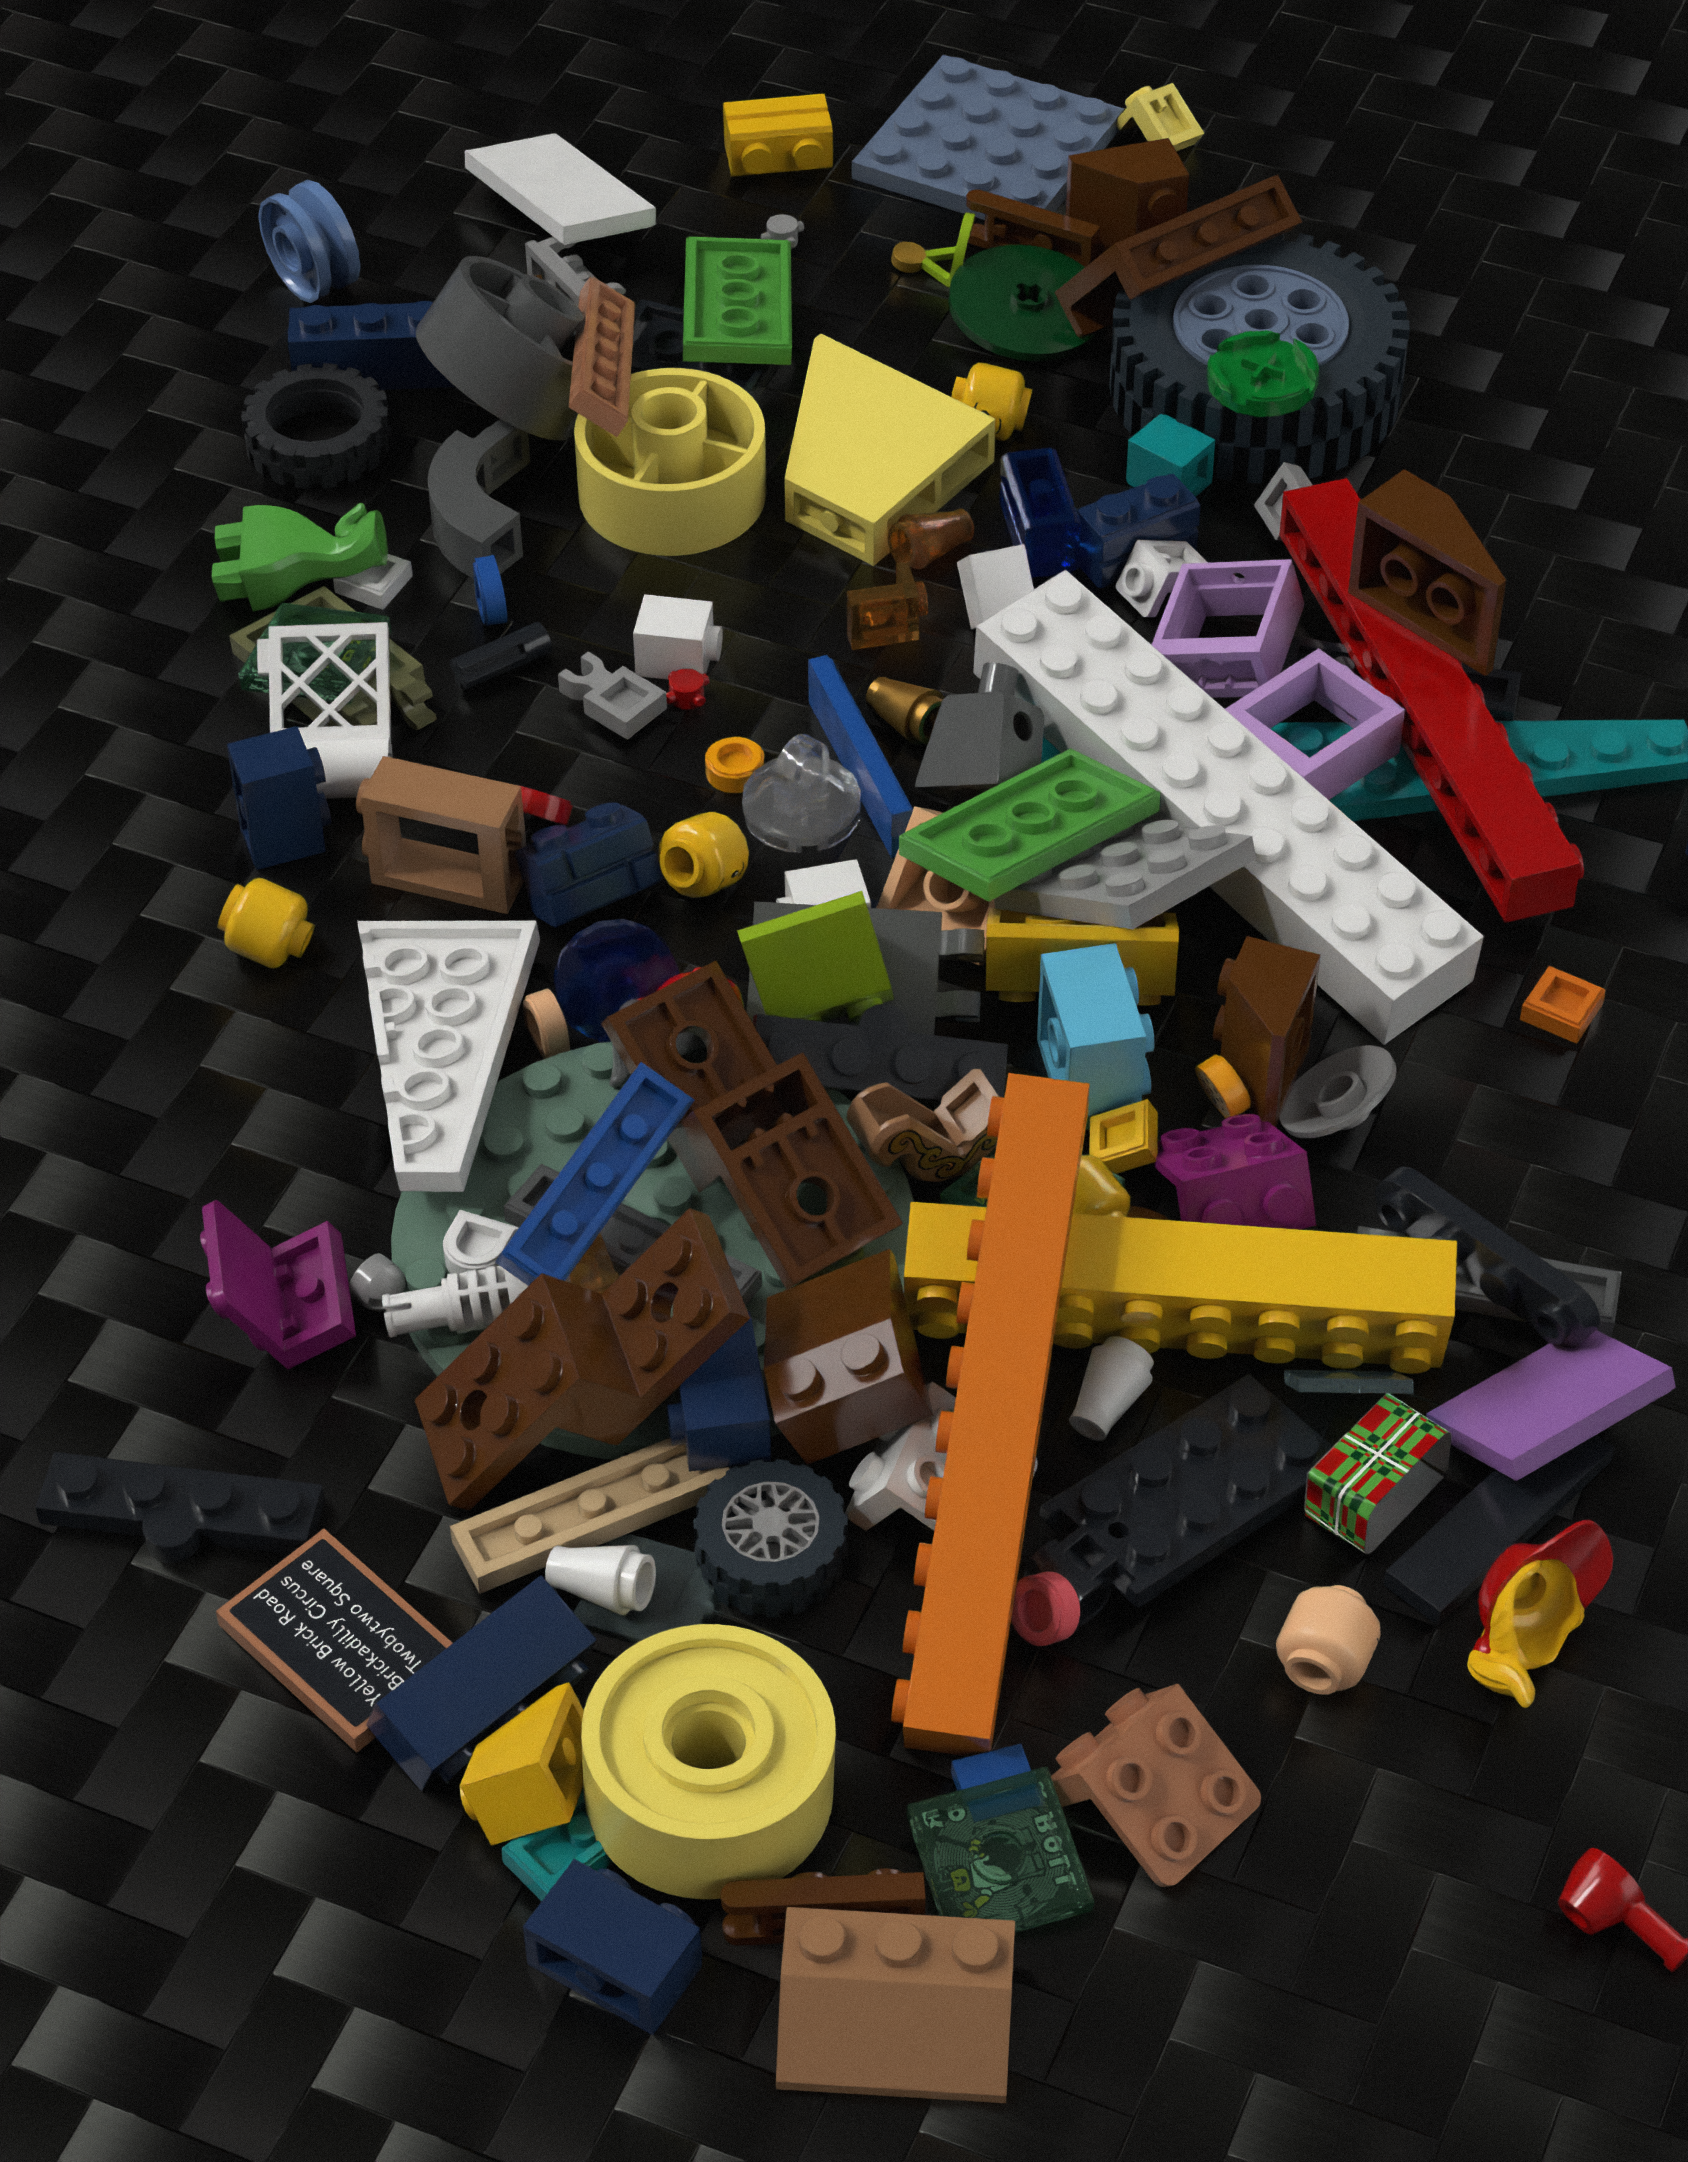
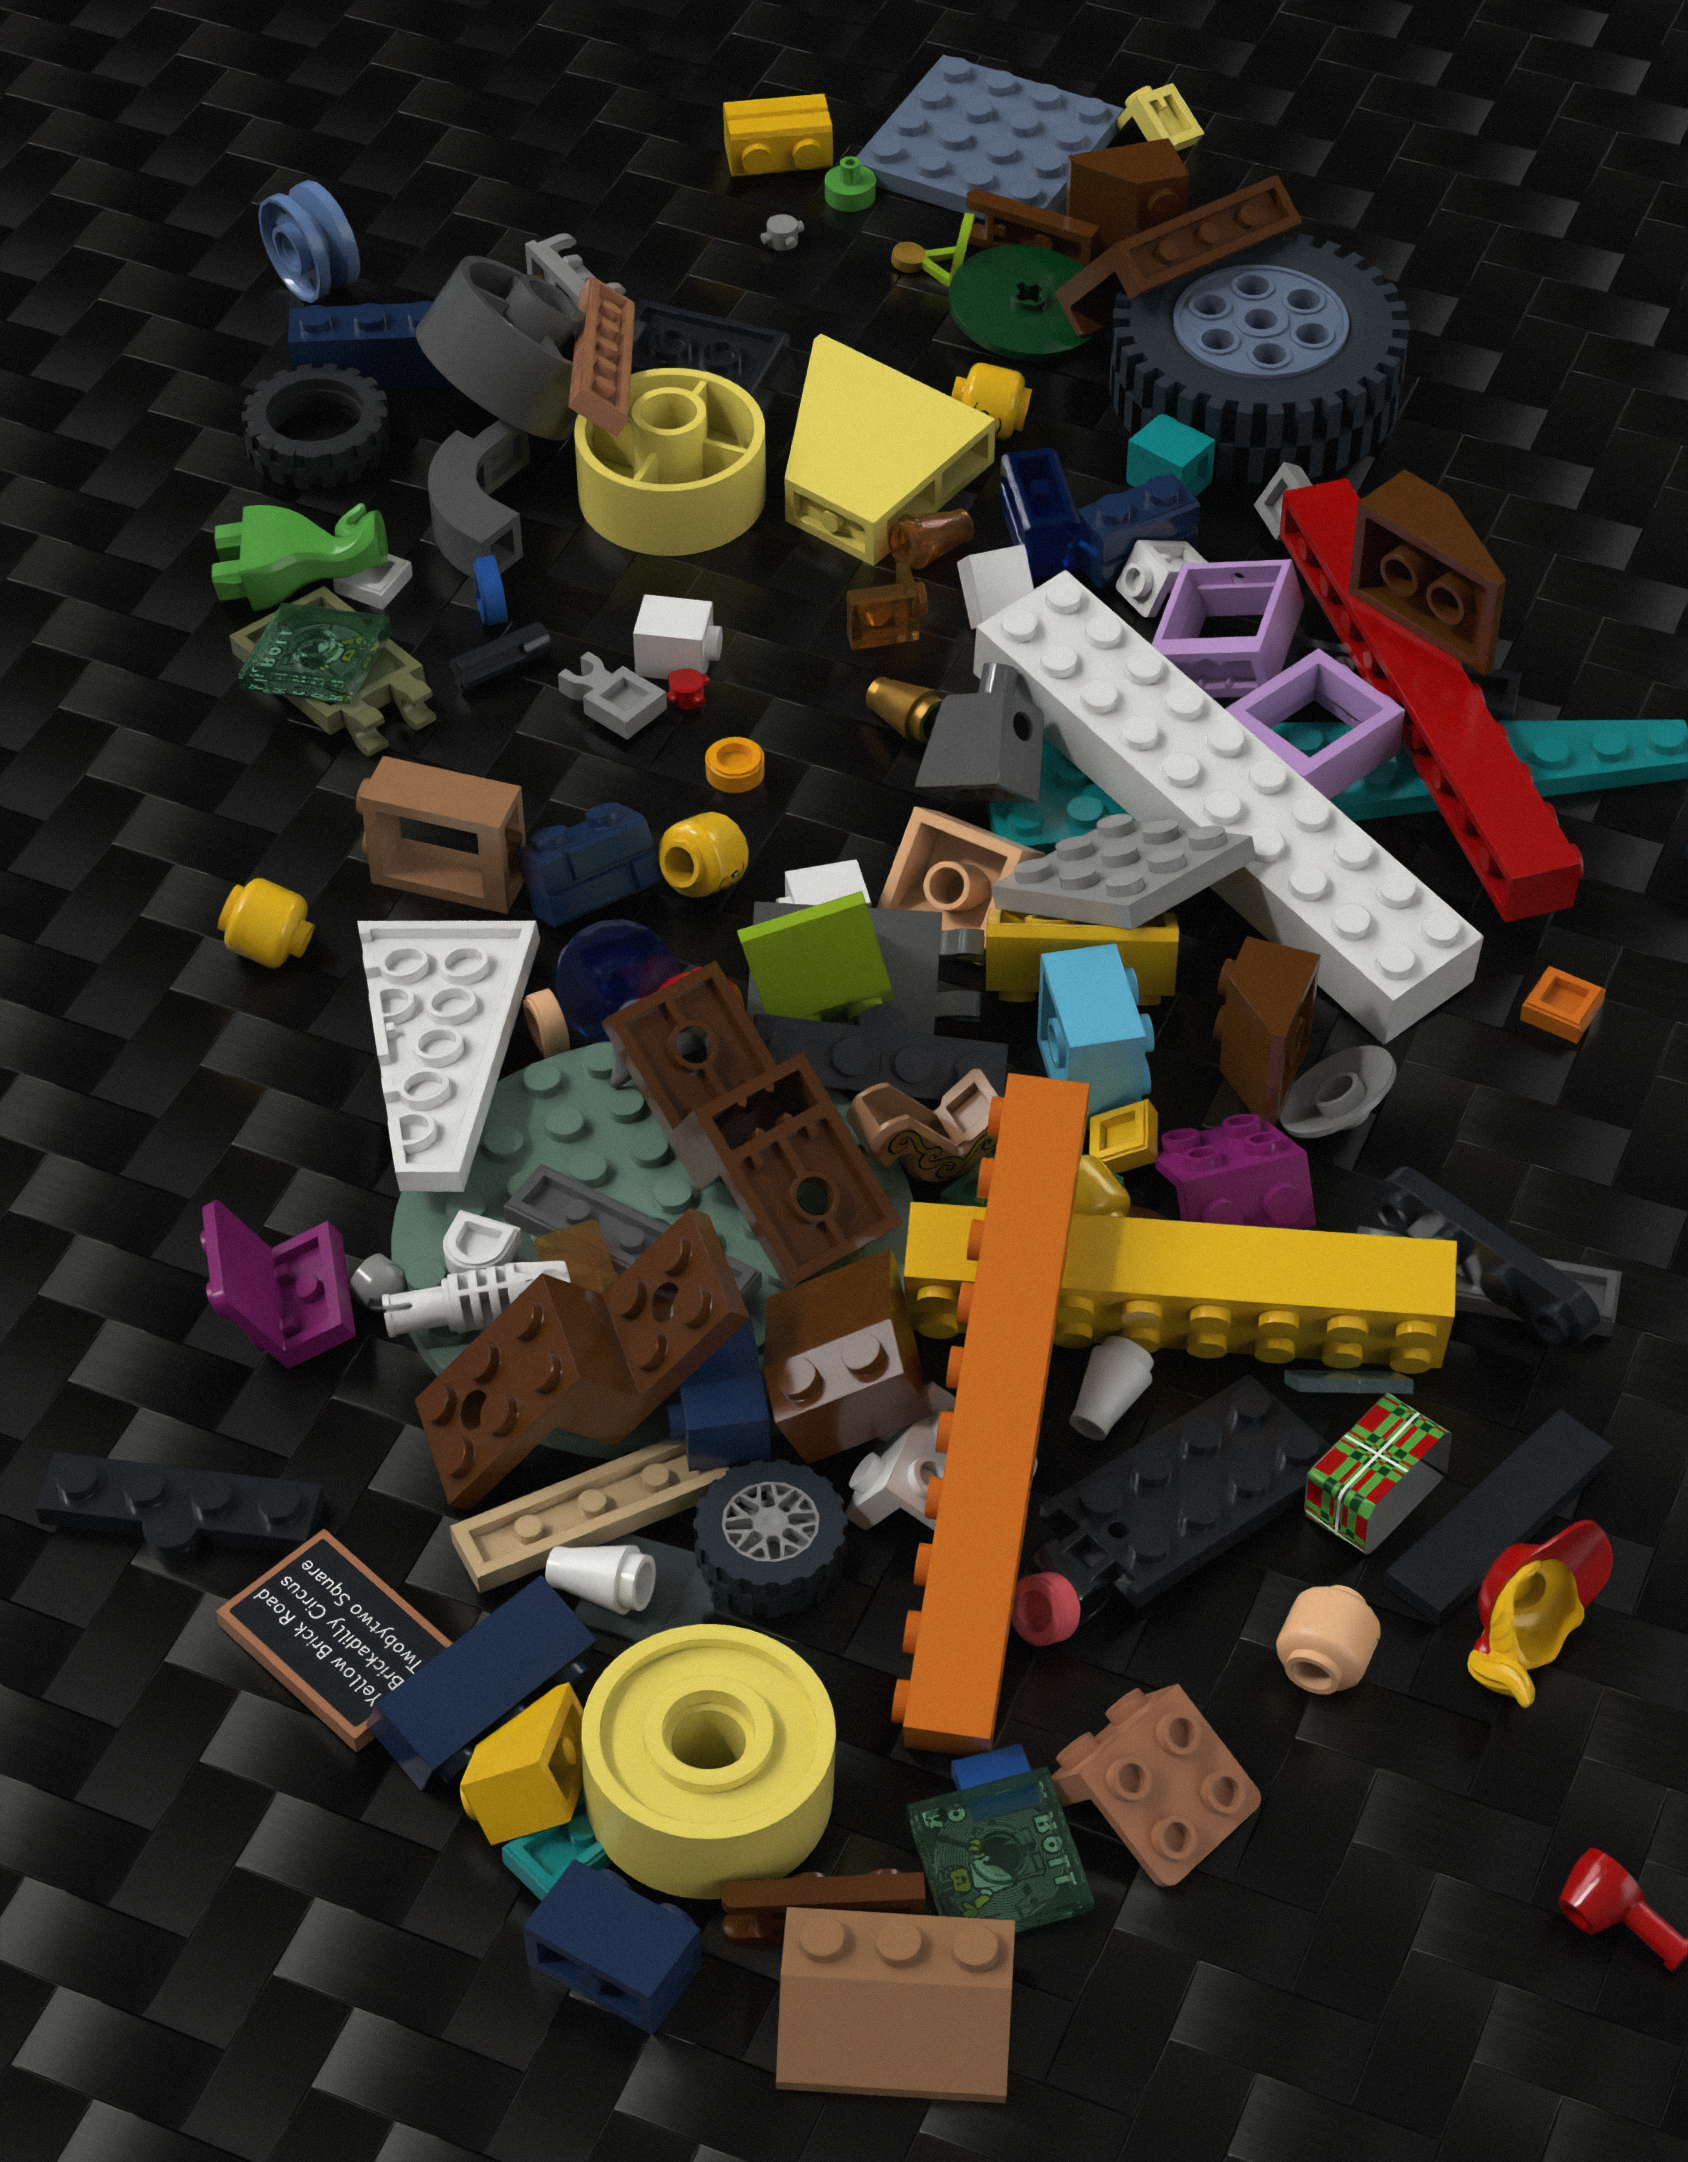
(279, 797): dark blue brick -> none
(345, 750): white piece -> none
(546, 806): red tile -> none
(560, 188): white tile -> none
(596, 1178): blue tile -> none
(737, 301): bright green tile -> none
(801, 798): clear tile -> none
(850, 186): none -> bright green tile
(858, 751): blue tile -> none
(1029, 824): bright green tile -> none
(1223, 1086): light orange tile -> none
(1262, 374): green tile -> none
(1551, 1403): medium lavender tile -> none

